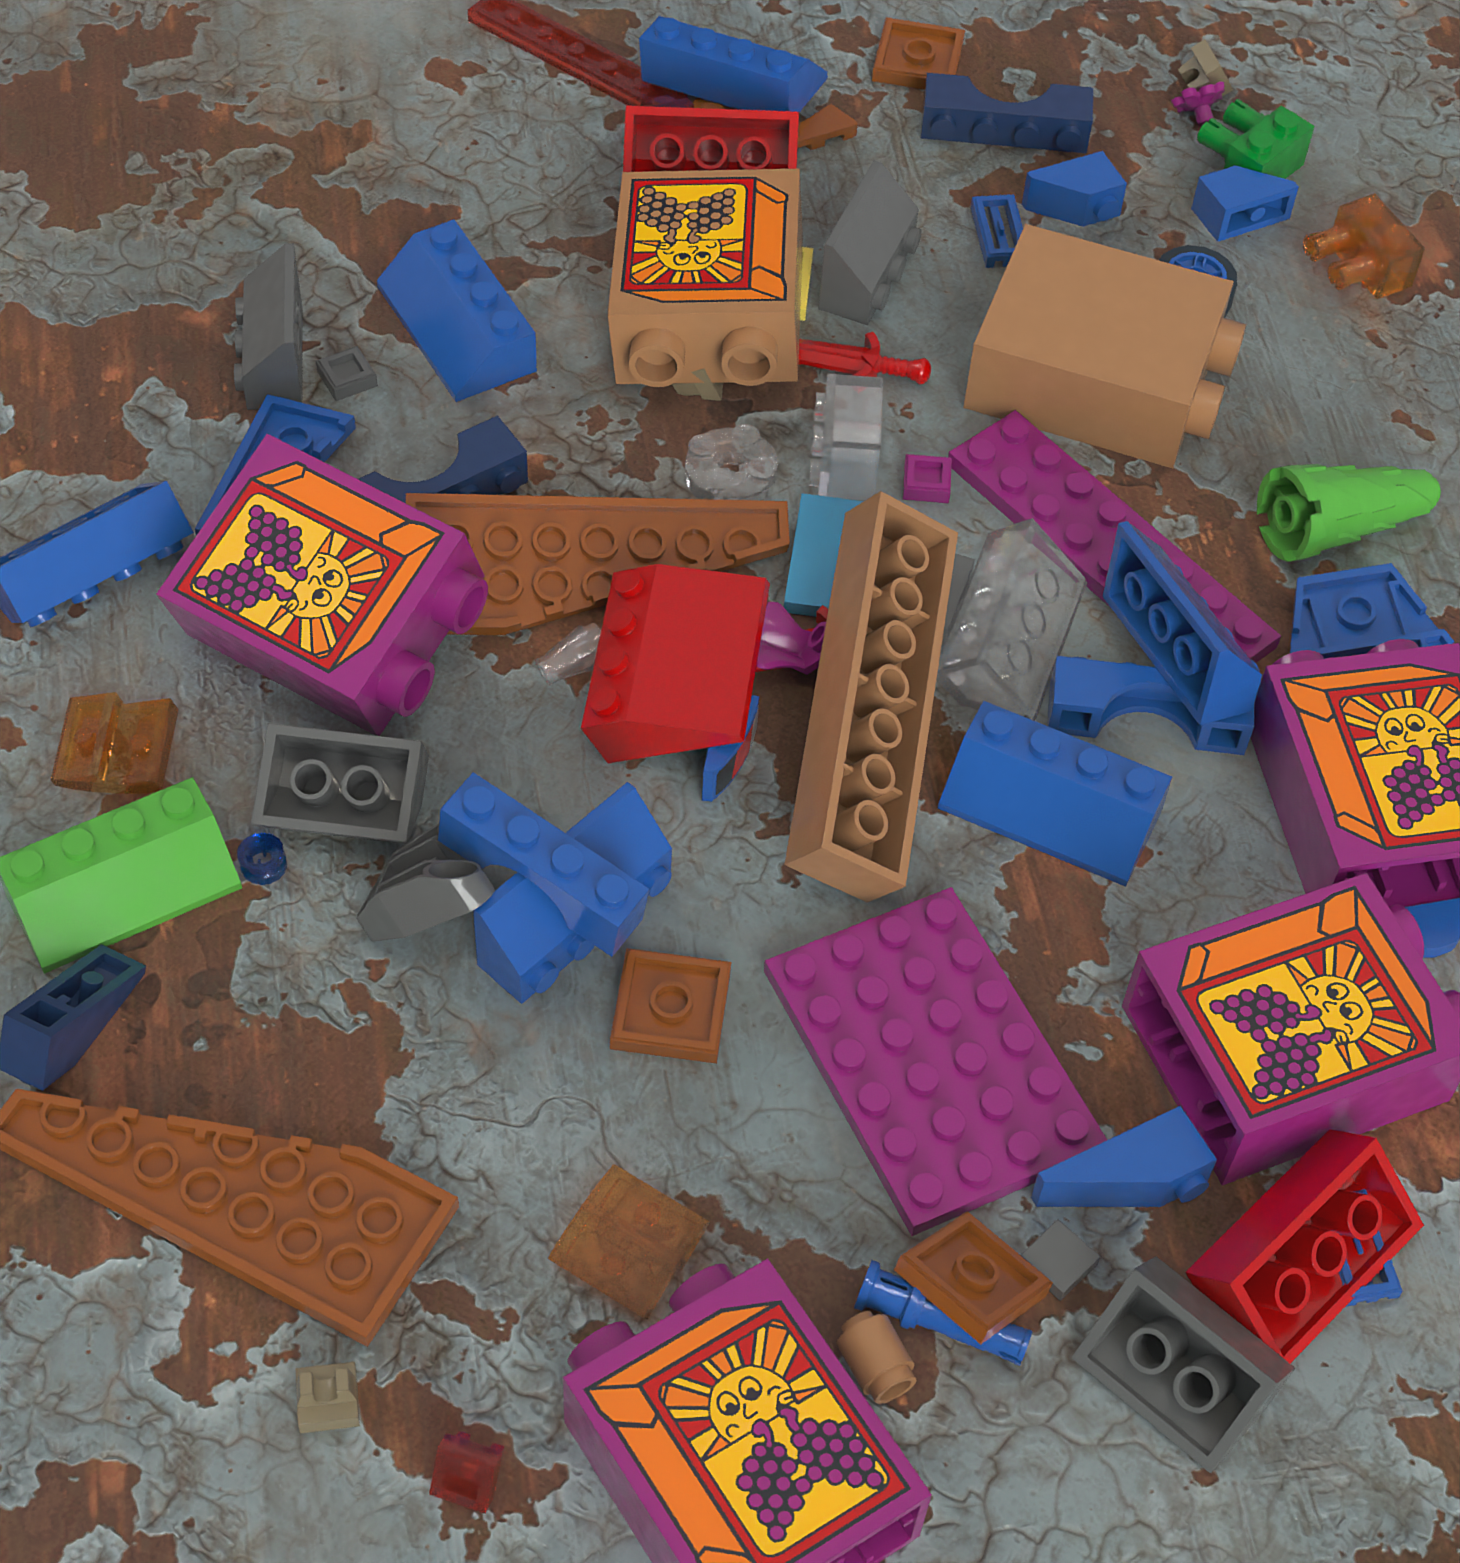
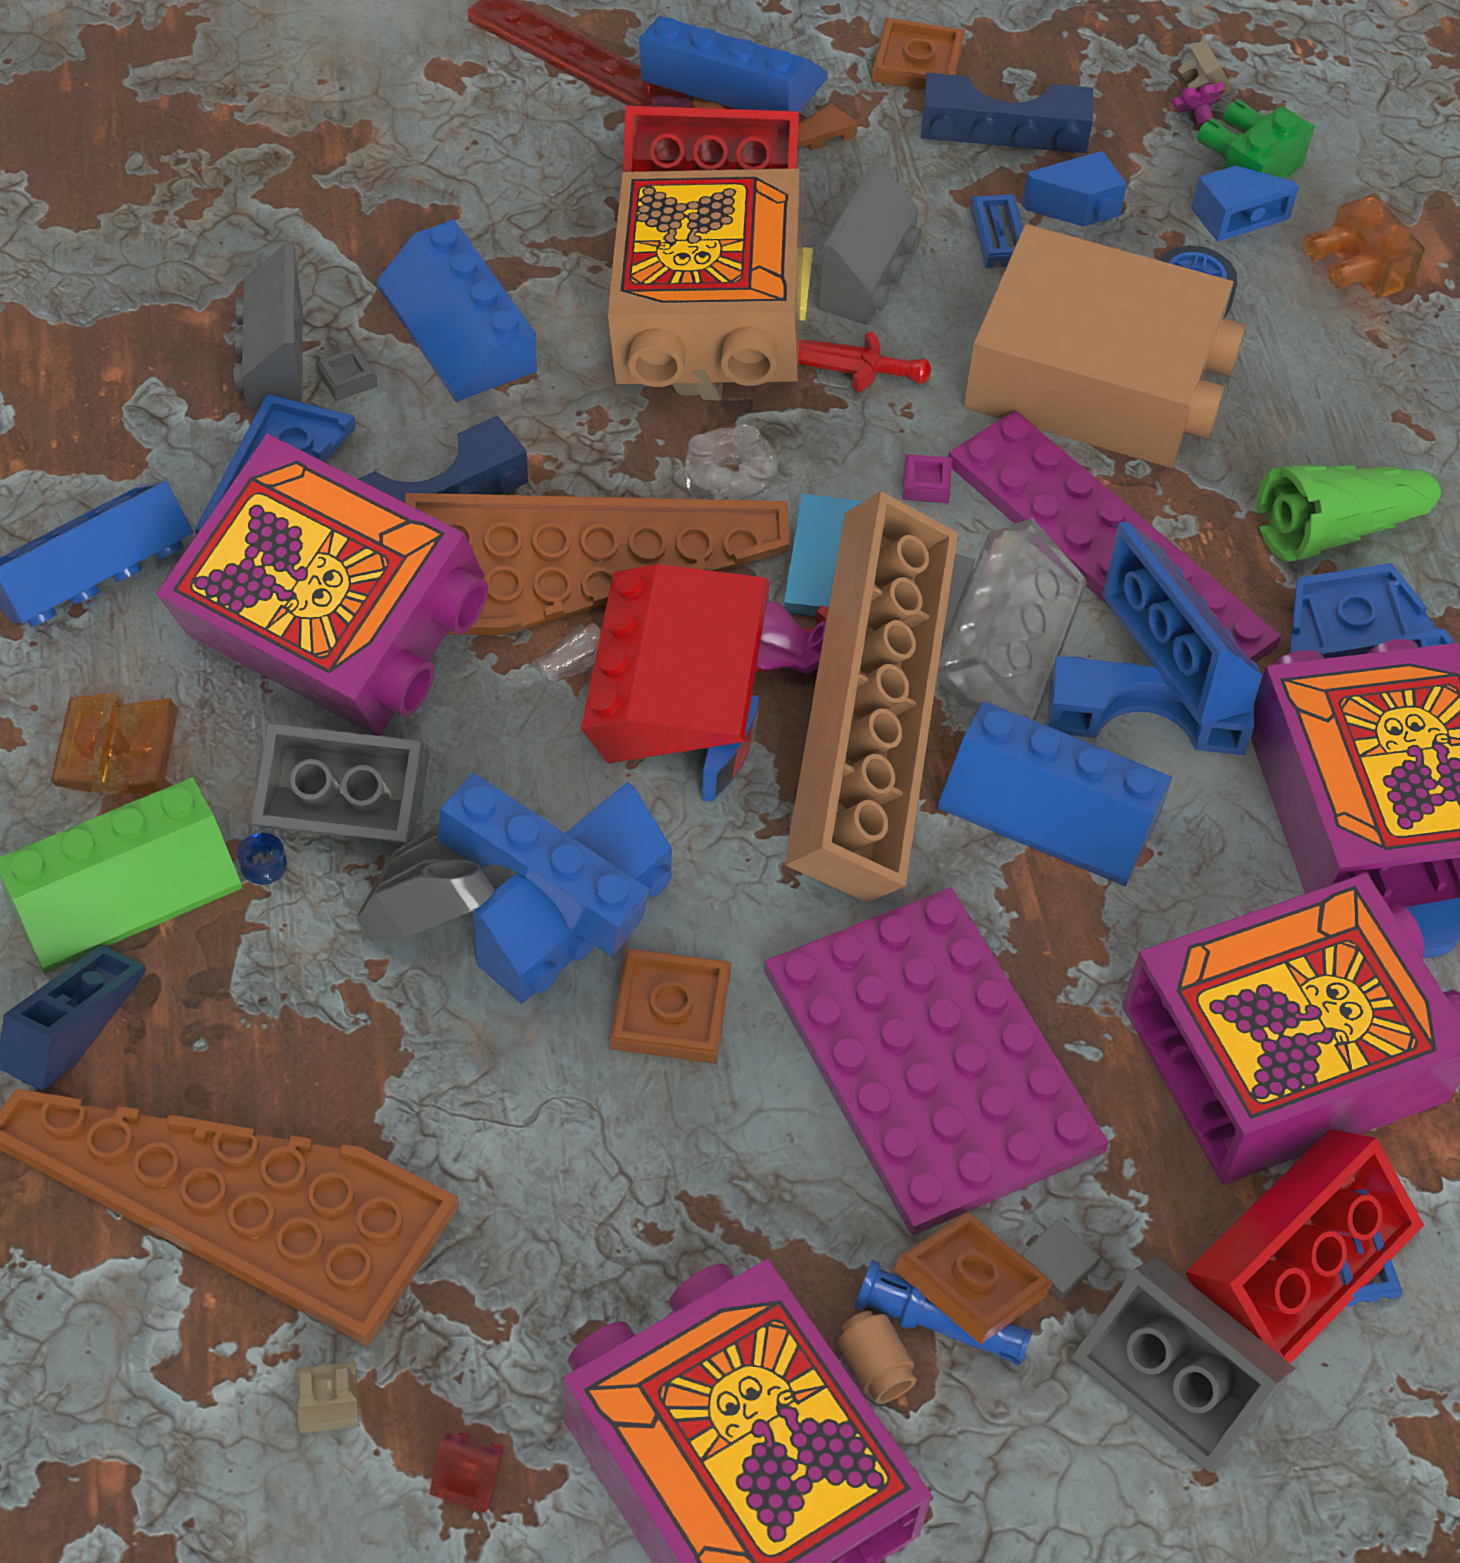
(628, 1240): clear orange slope -> none
(848, 437): clear brick -> none
(1134, 1169): blue slope -> none

